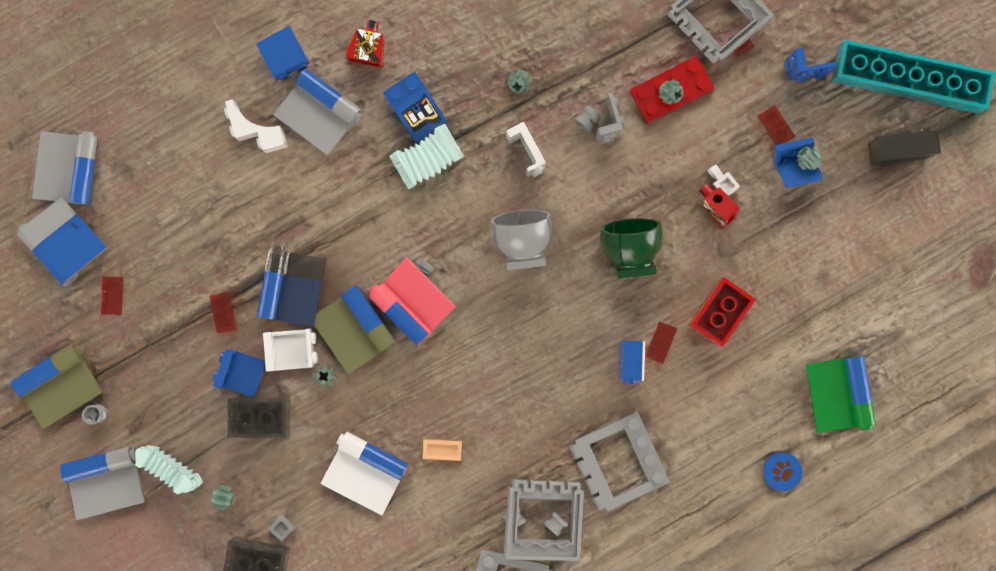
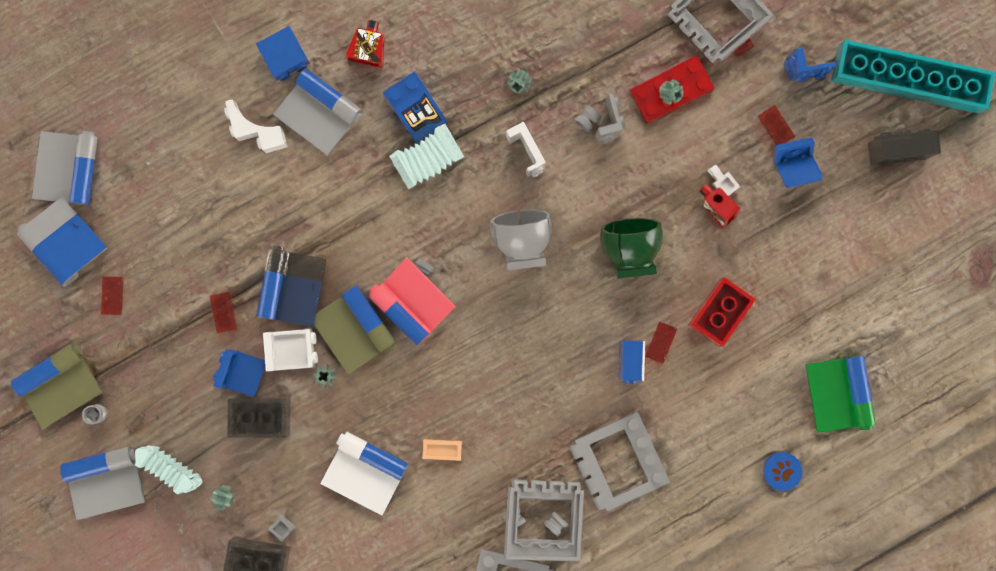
(809, 158): sand green gear -> none

